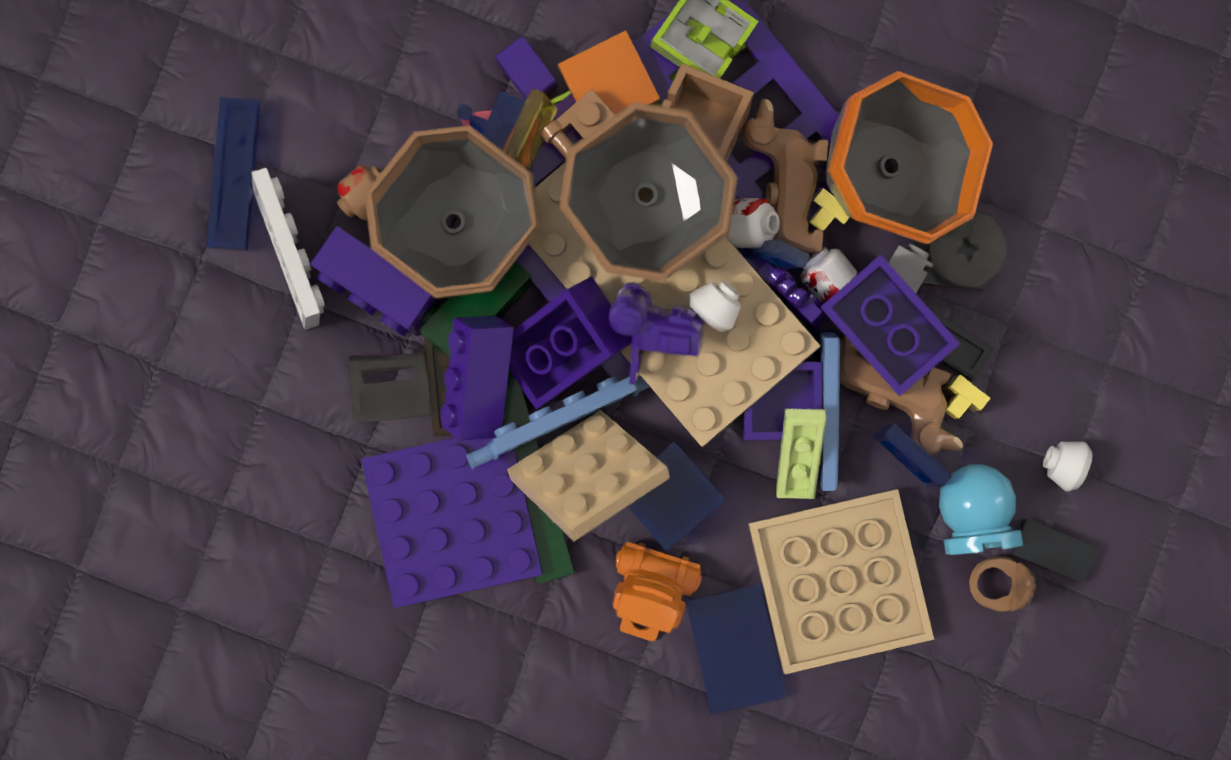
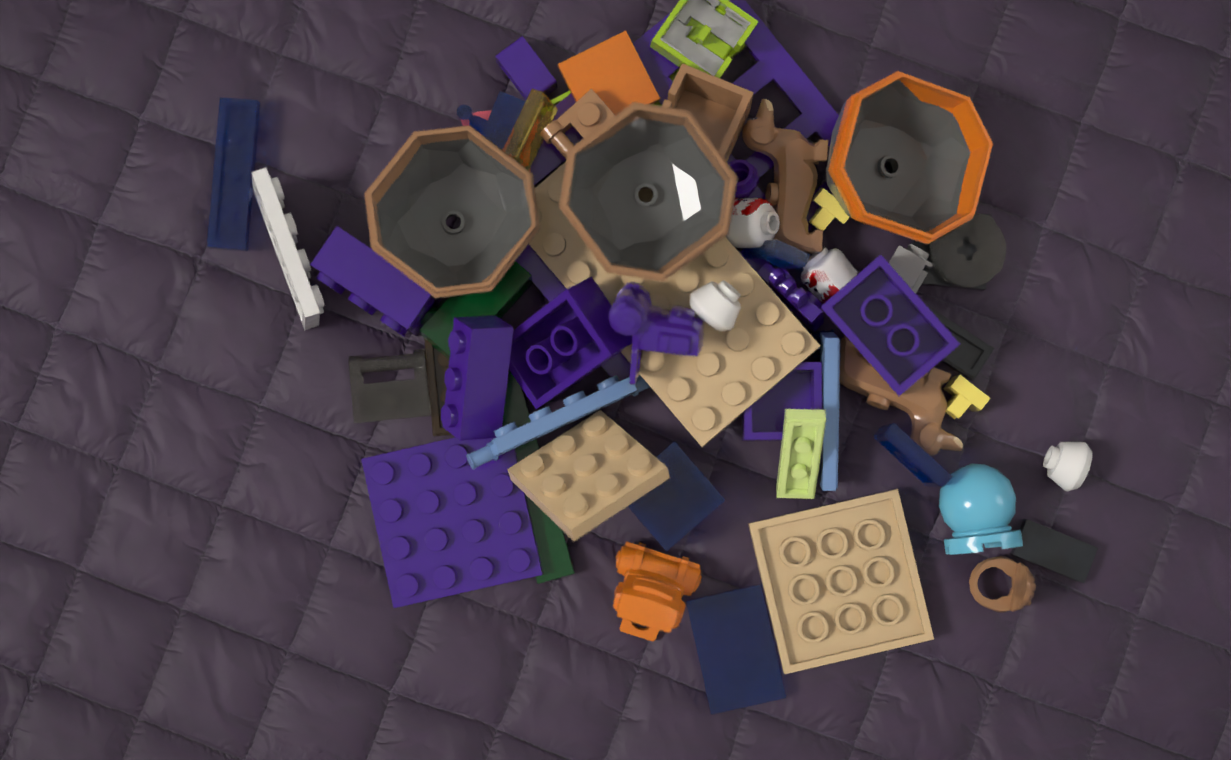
(353, 189): medium nougat head -> none
(747, 178): none -> dark purple plate

